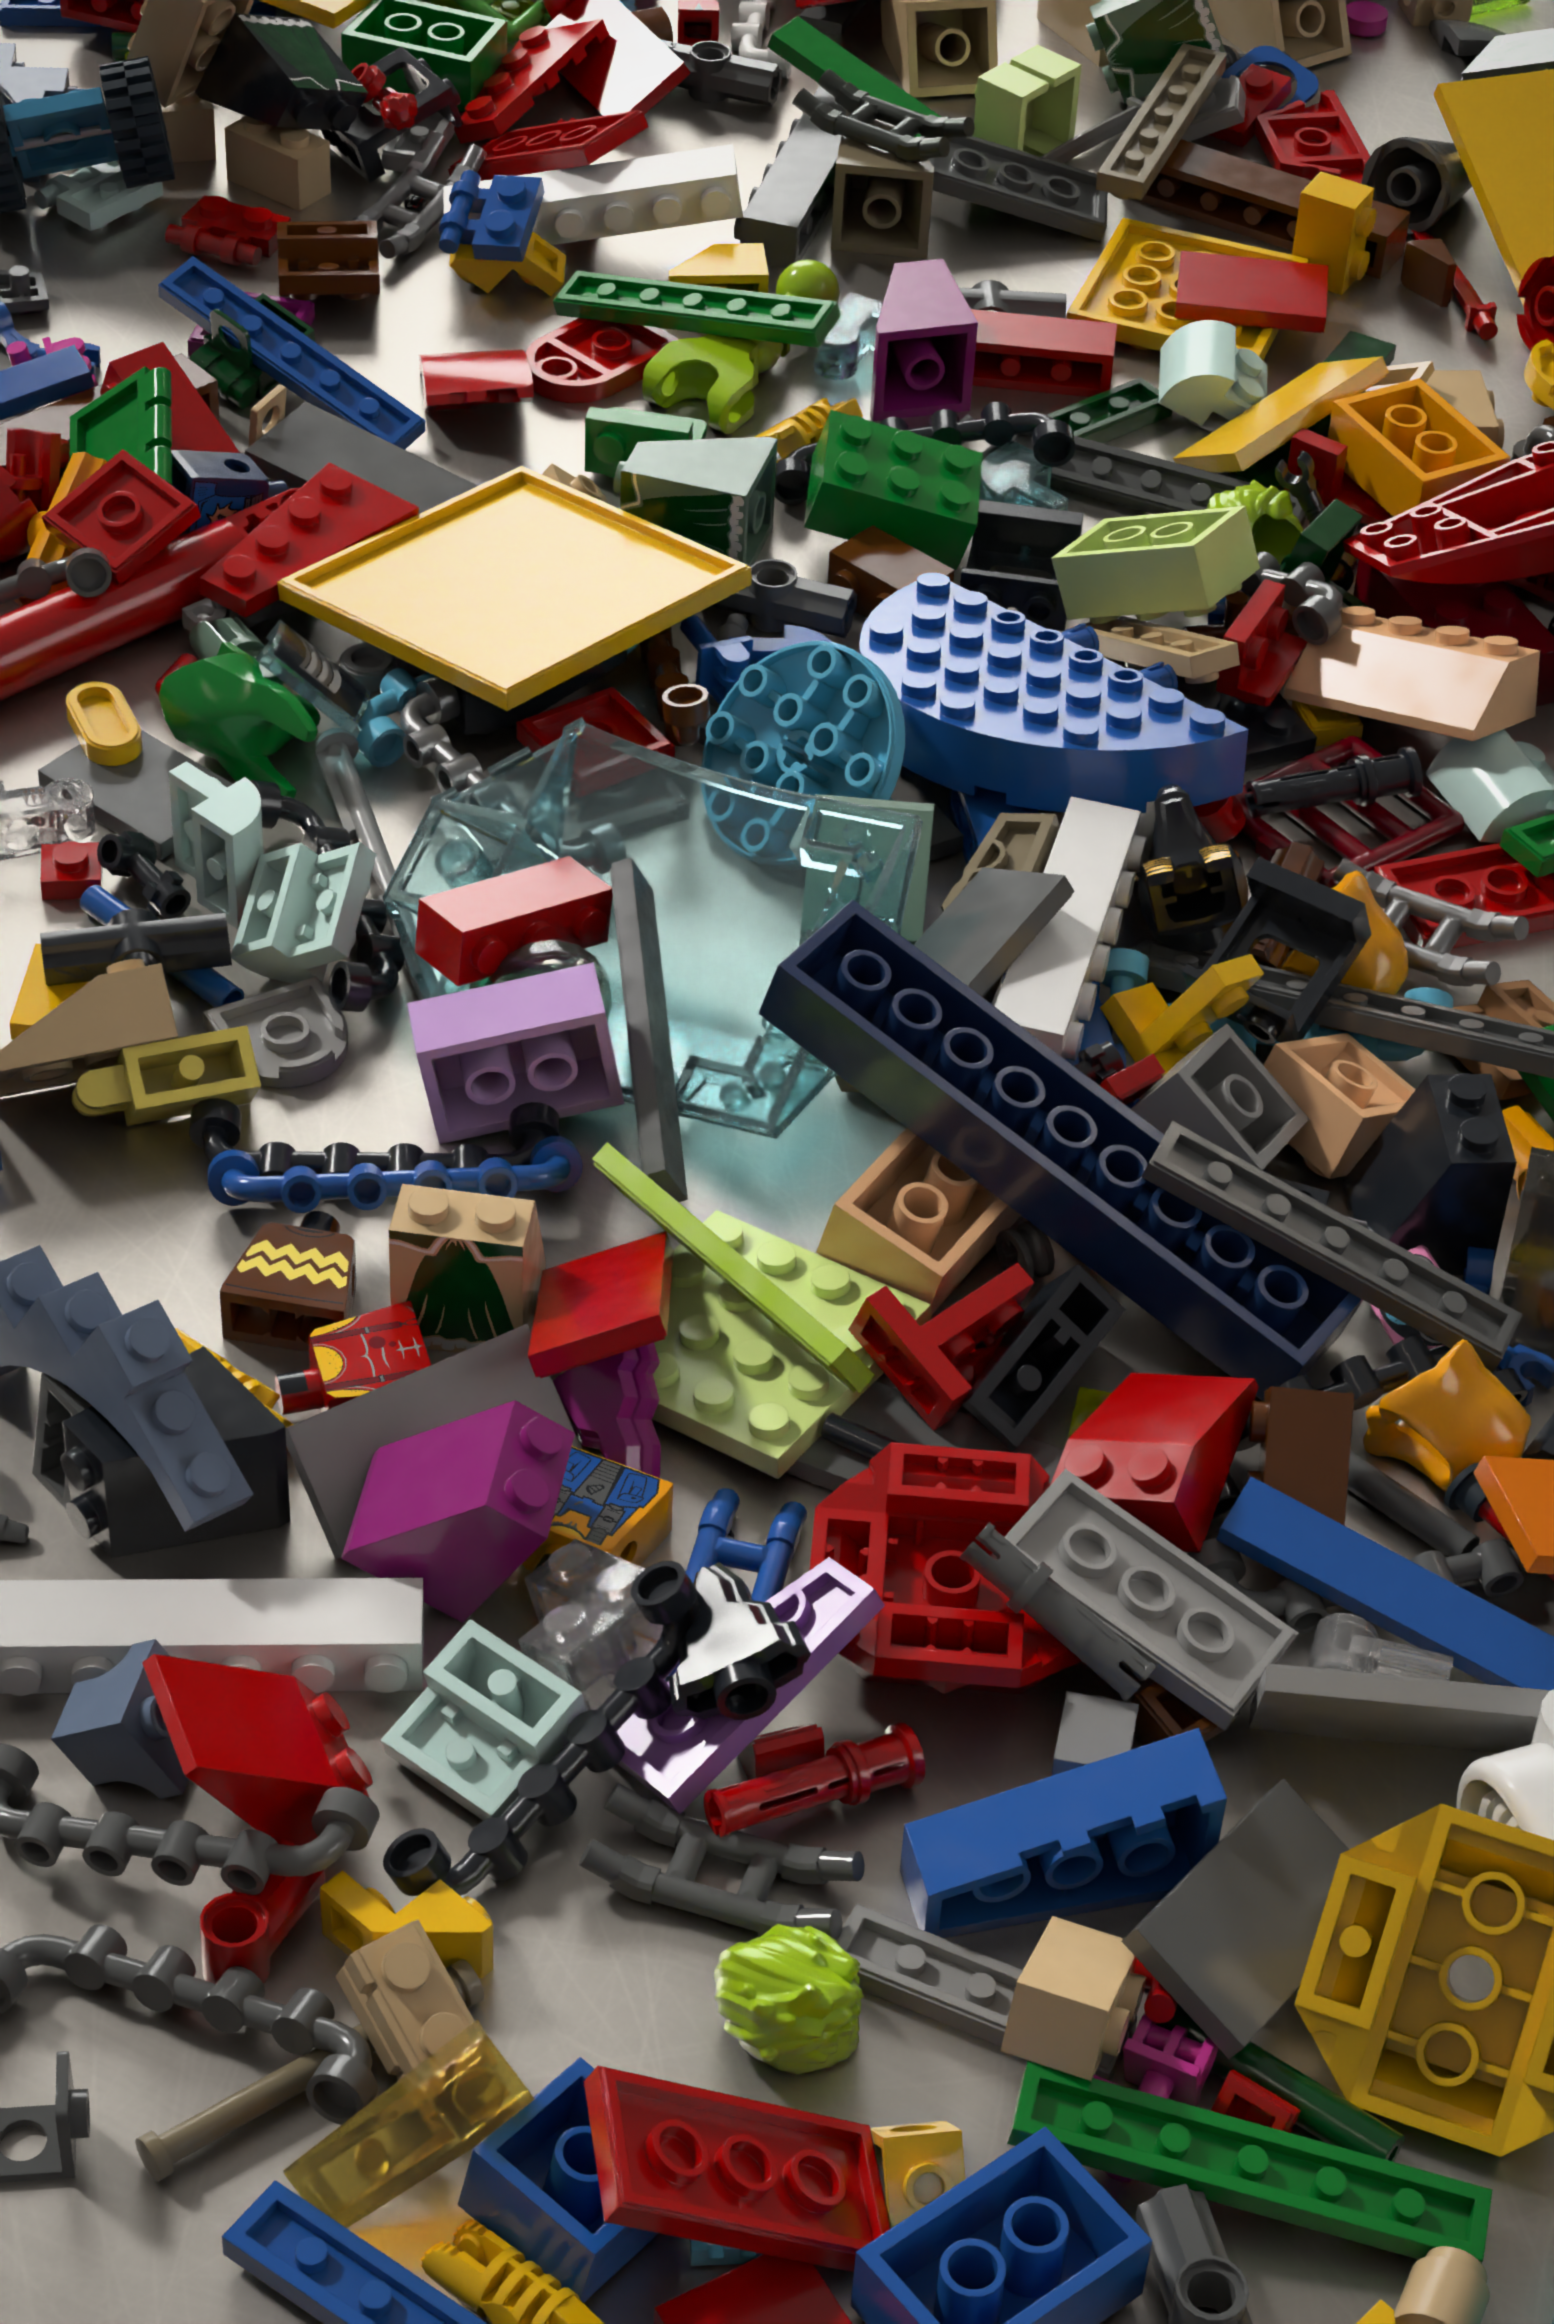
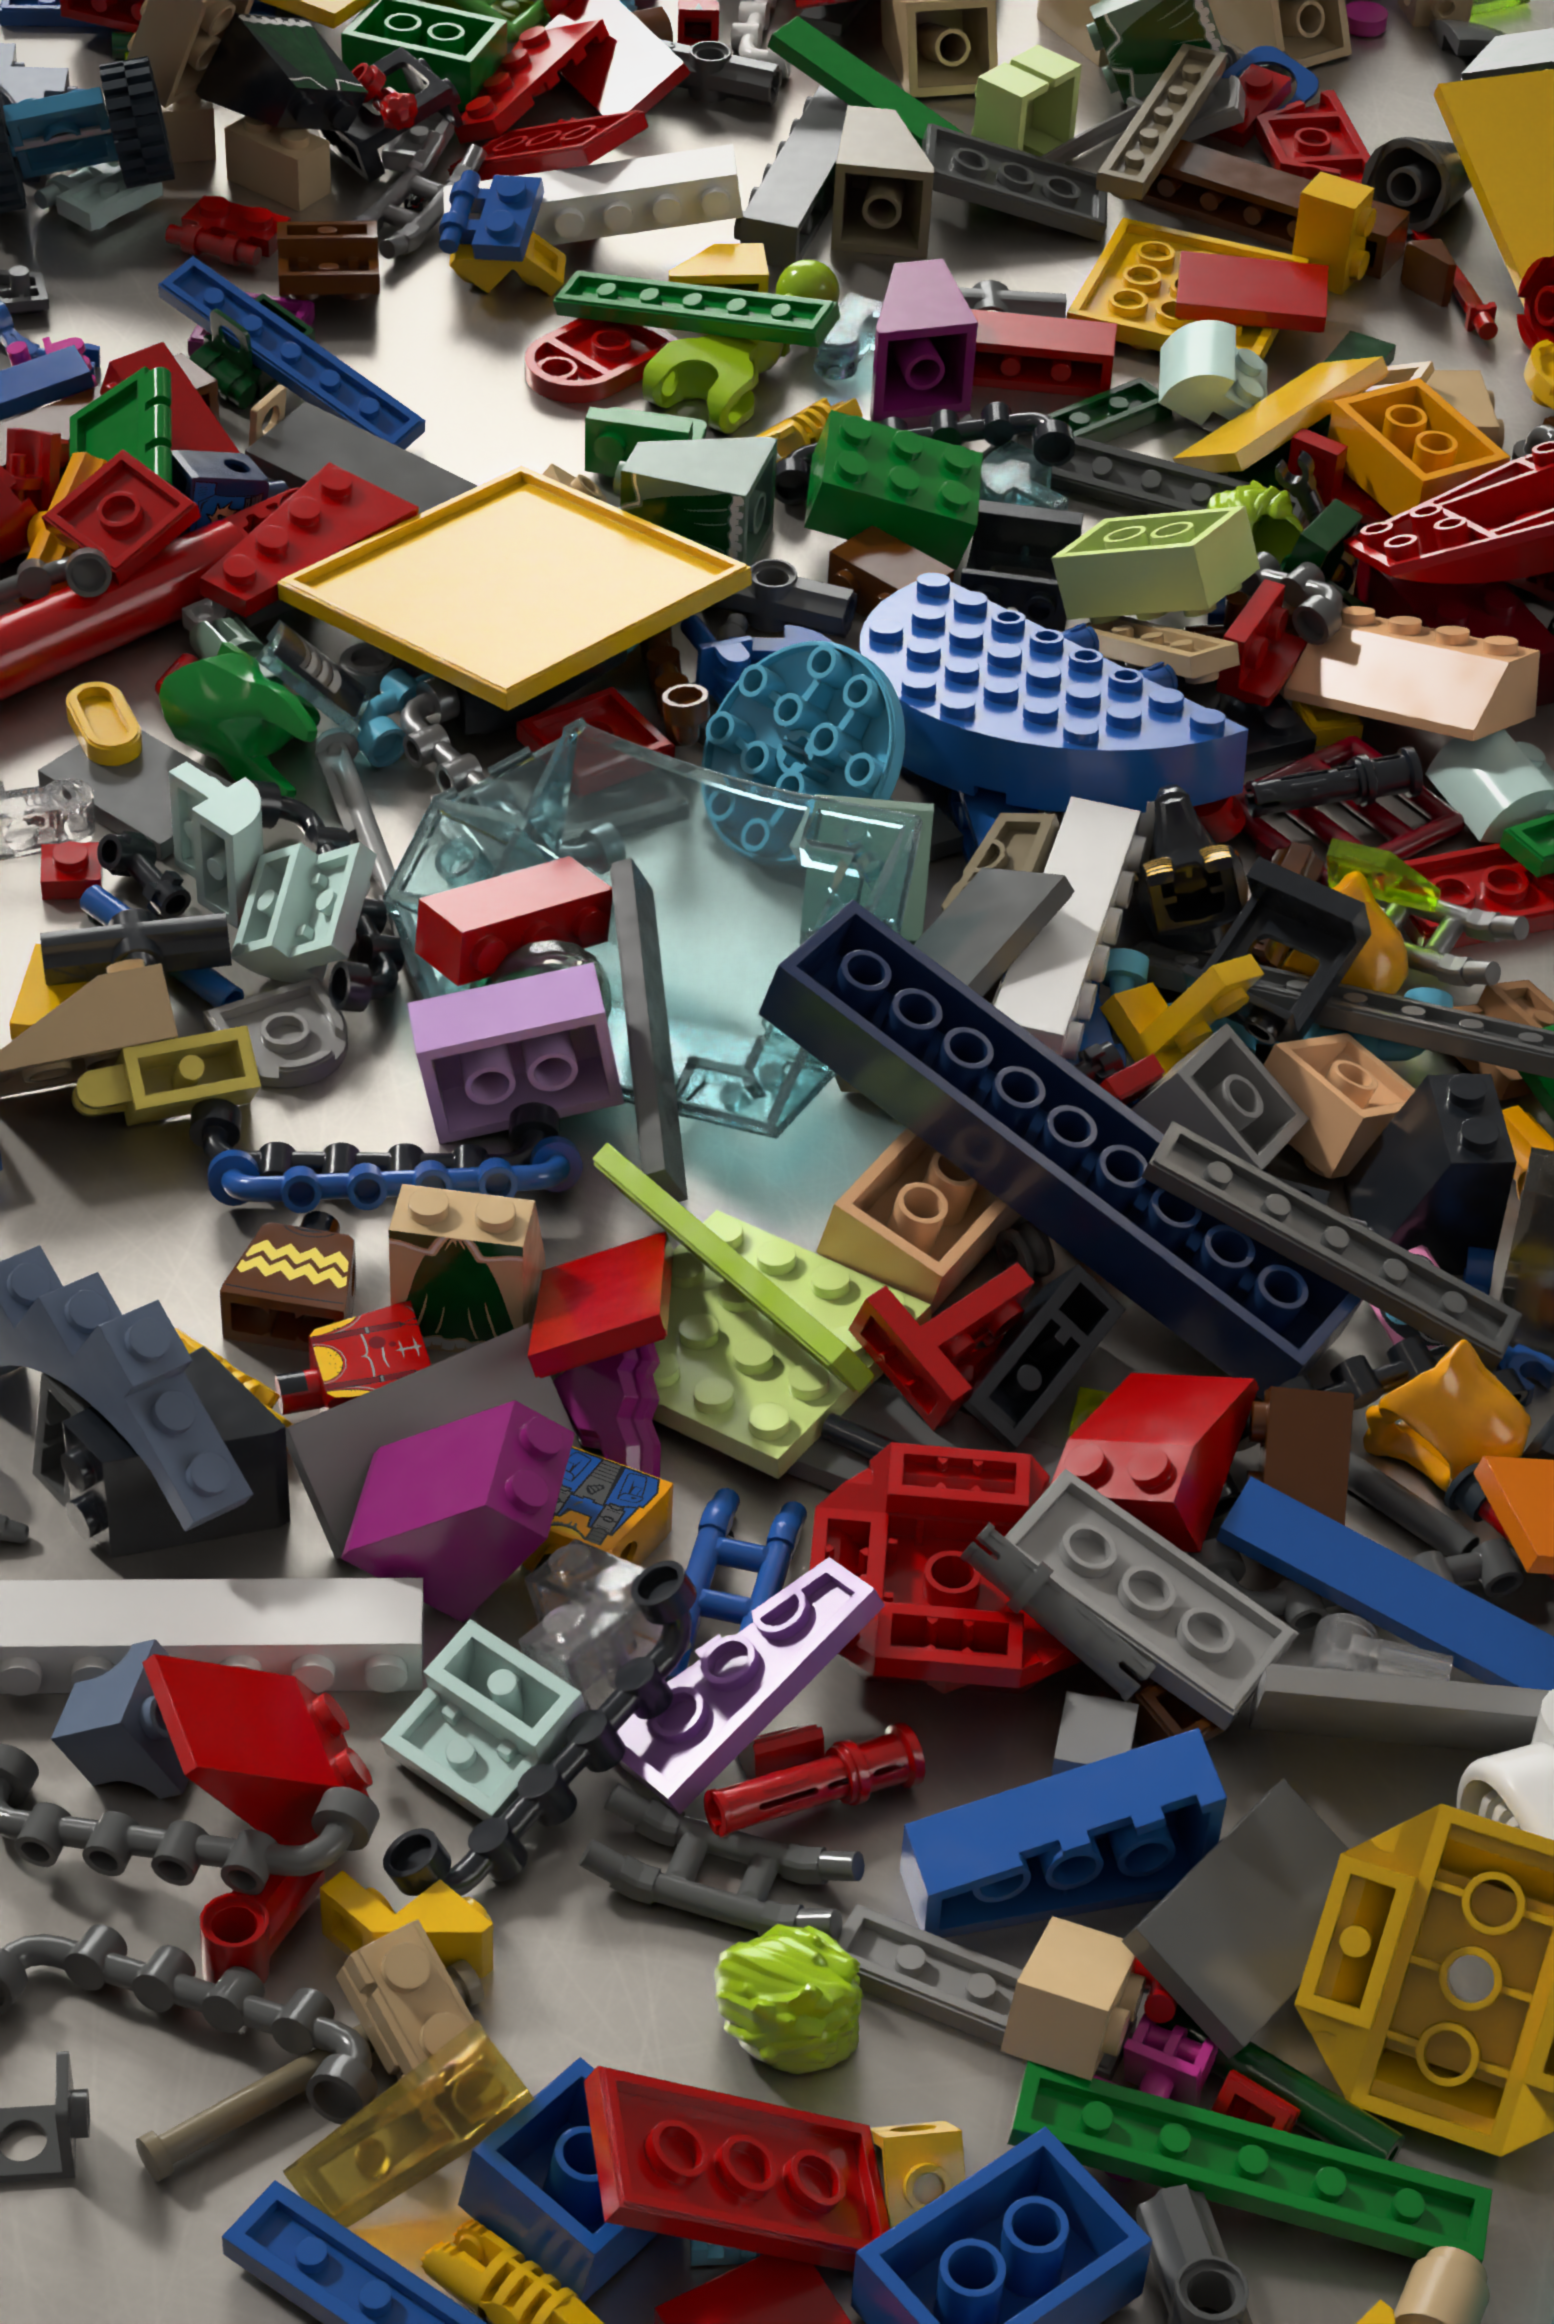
(475, 378): red slope -> none
(733, 1651): black rock -> none
(864, 109): pearl dark grey piece -> none
(1385, 873): none -> clear neon green tile

